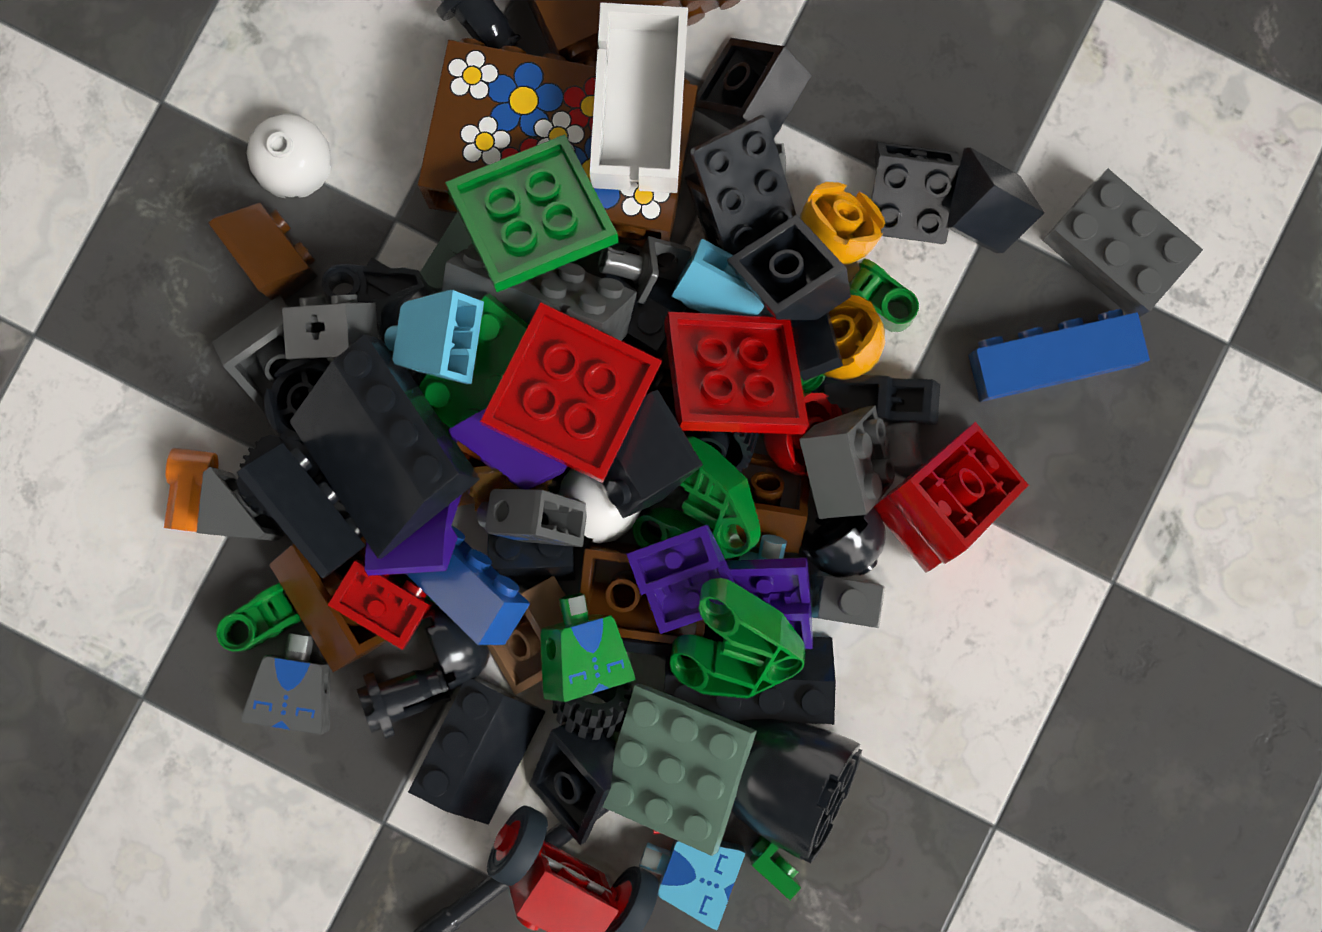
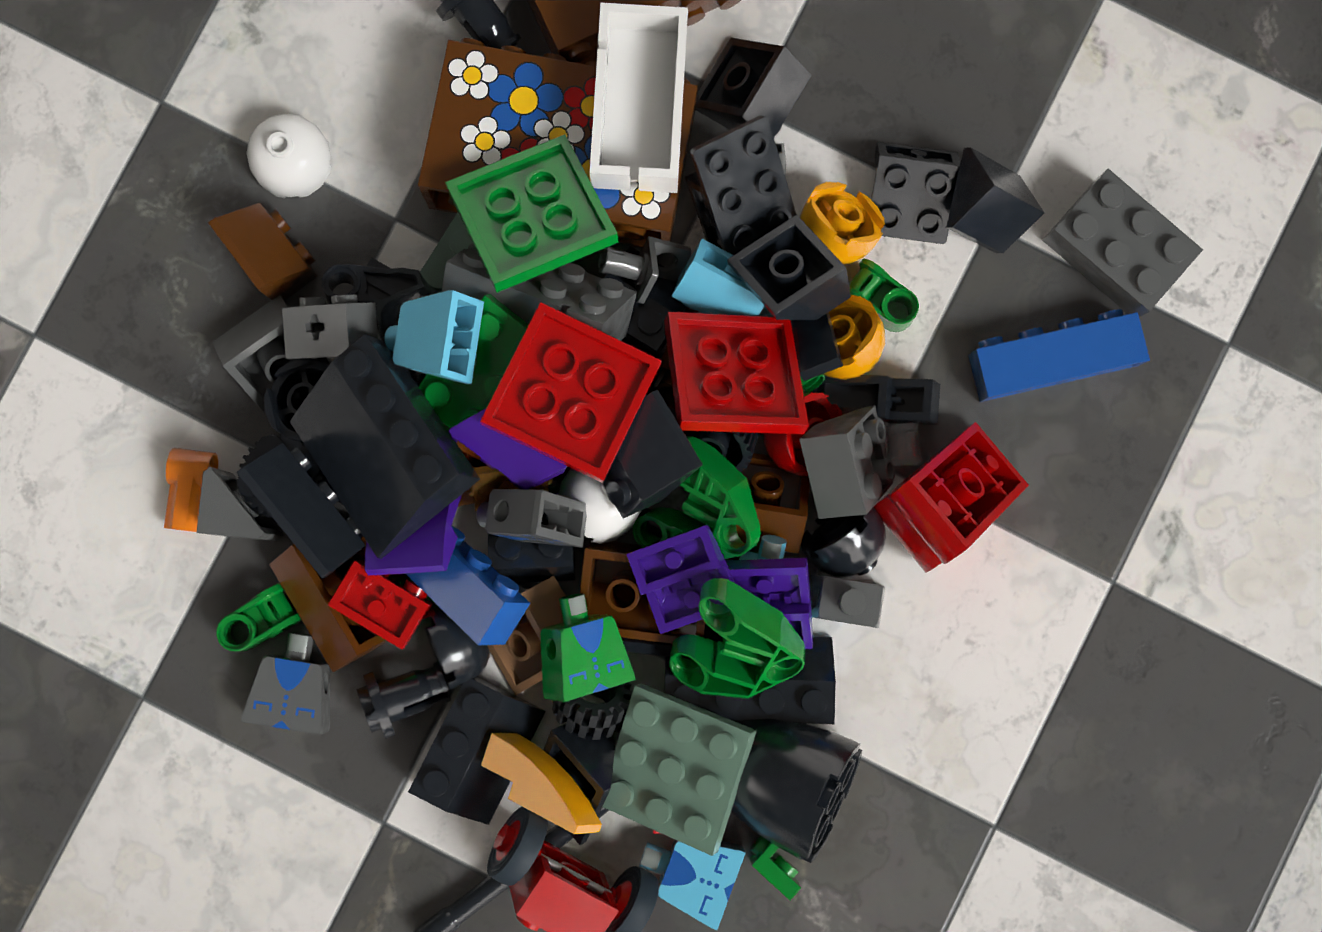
(540, 783): none -> light orange slope

